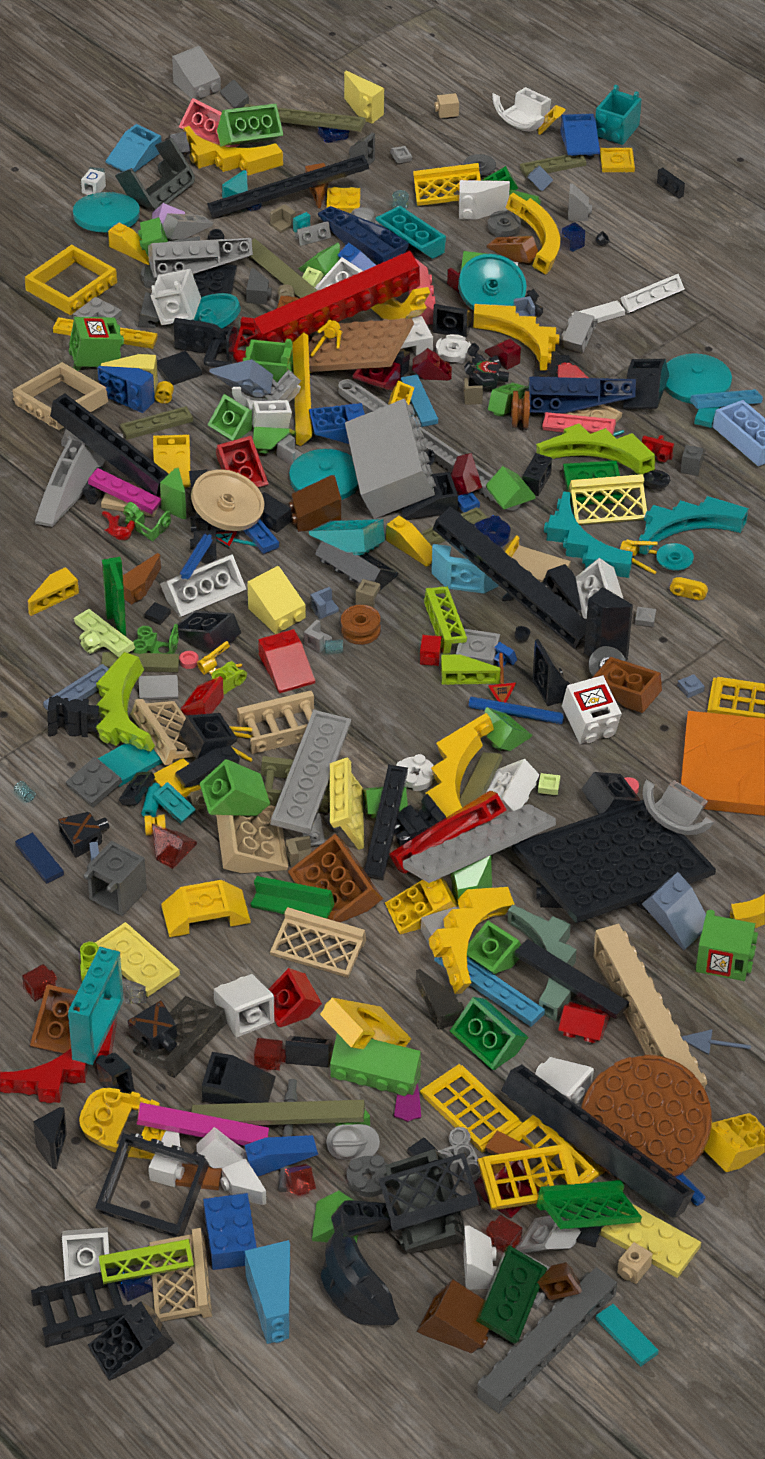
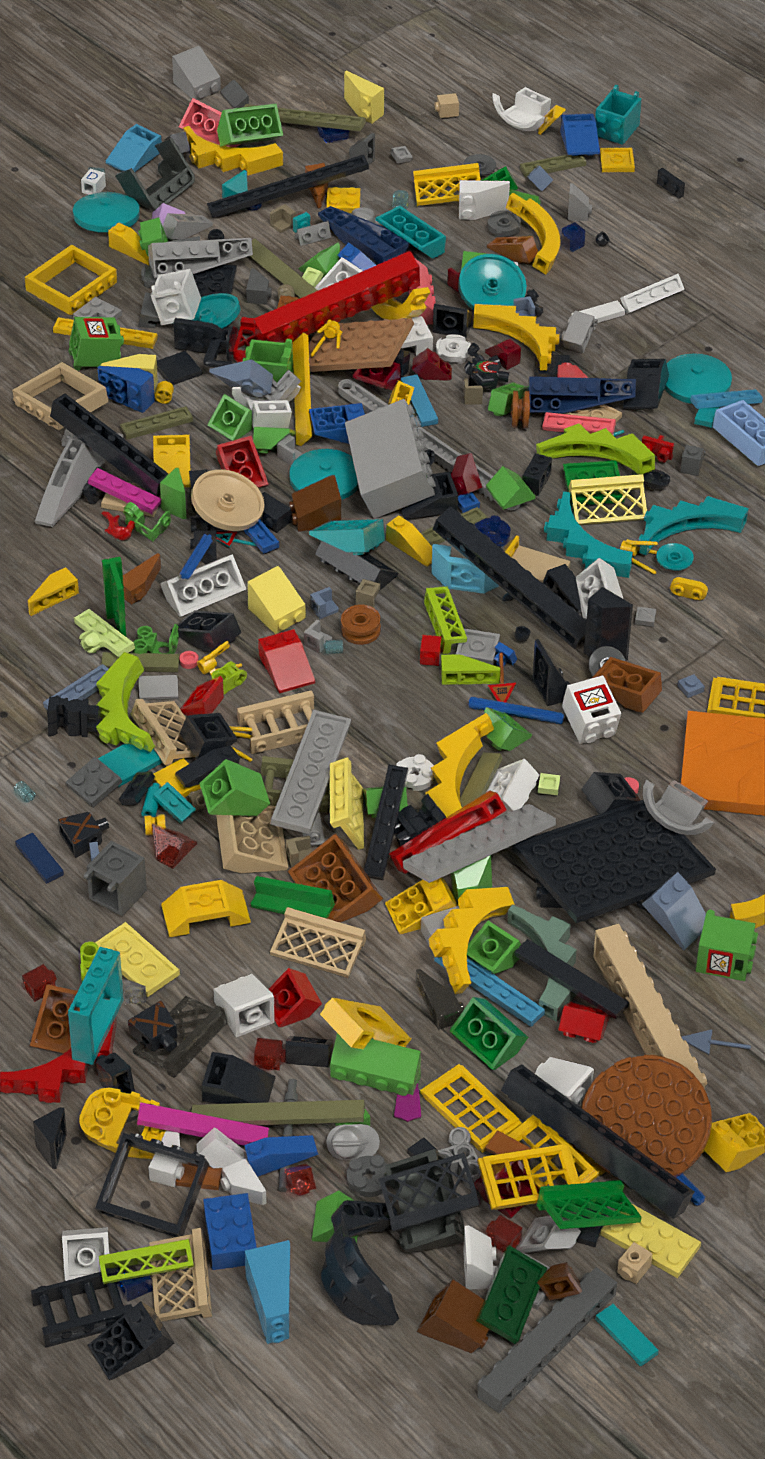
(157, 613): black tile -> none

